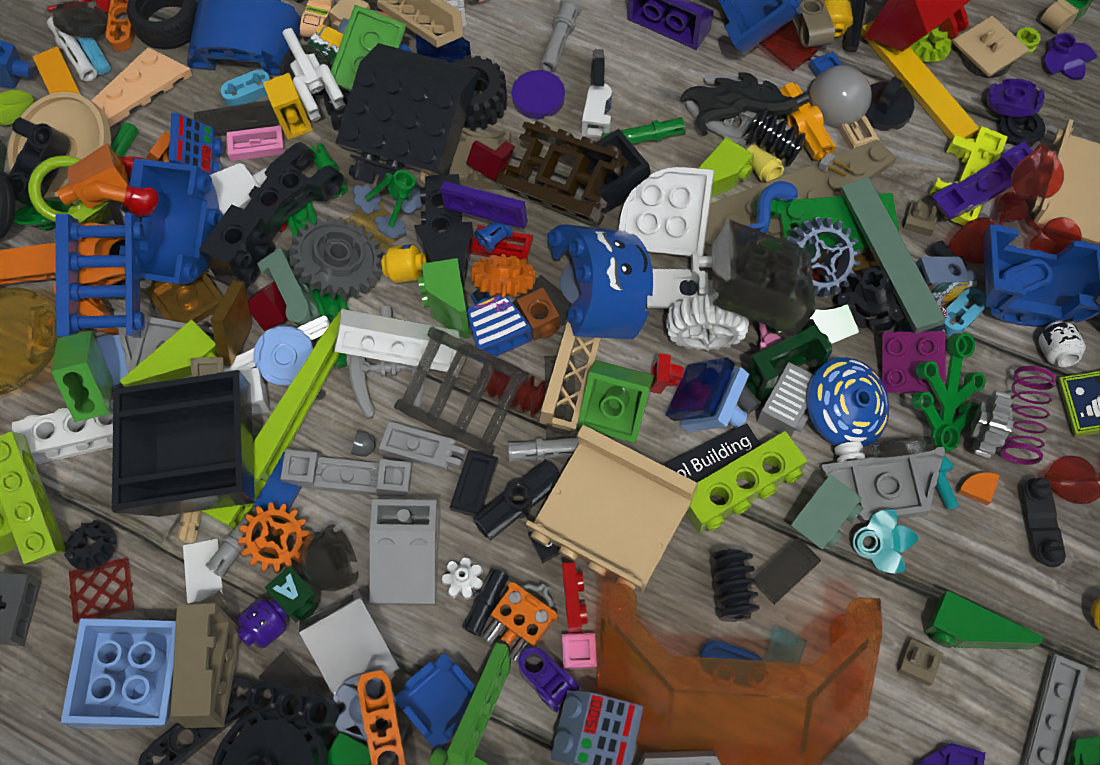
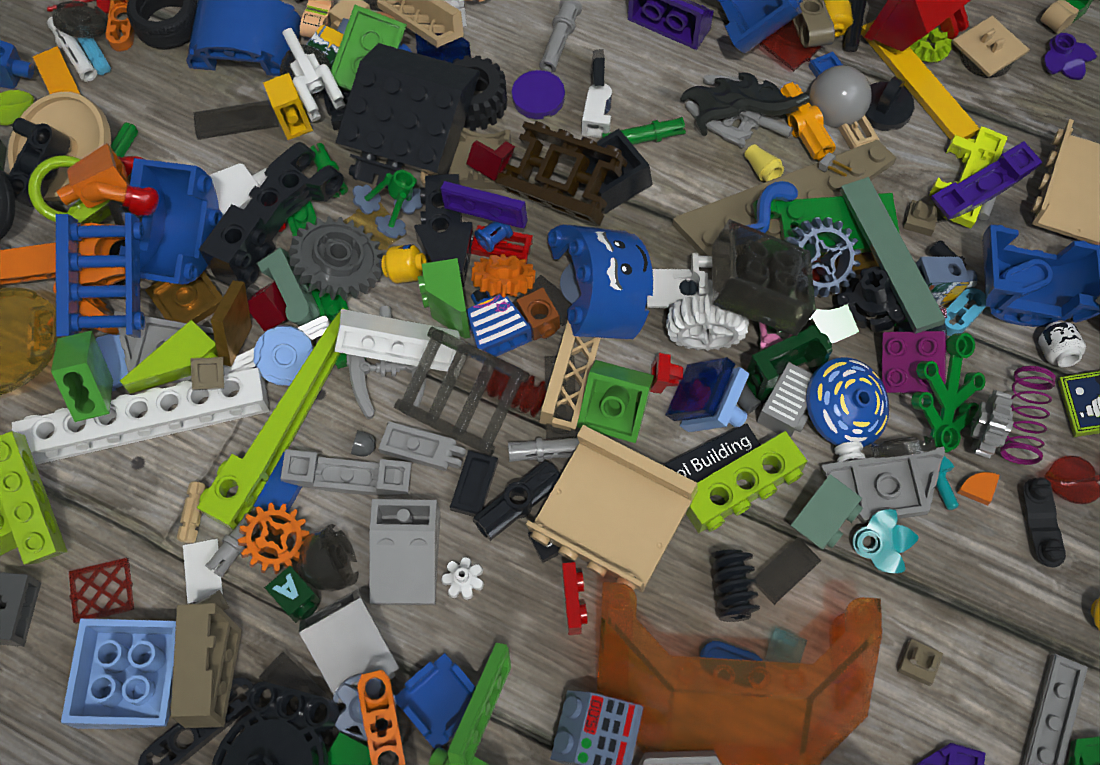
(31, 217): green dish -> none
(102, 549): black gear -> none
(138, 83): light nougat wing -> none
(160, 149): orange tile -> none
(183, 445): black slope -> none
(194, 144): blue slope -> none
(245, 87): medium azure beam -> none
(255, 147): bright pink tile -> none
(261, 623): dark purple head -> none
(485, 602): black pin -> none
(522, 606): orange piece -> none
(547, 679): dark purple piece -> none
(579, 651): bright pink tile -> none
(670, 211): white plate -> none
(730, 166): lime slope -> none
(776, 135): black piece -> none
(967, 625): green slope -> none
(1015, 98): dark purple tile -> none
(1029, 38): lime bush -> none
(1033, 130): black gear -> none
(1034, 176): clear red plant -> none

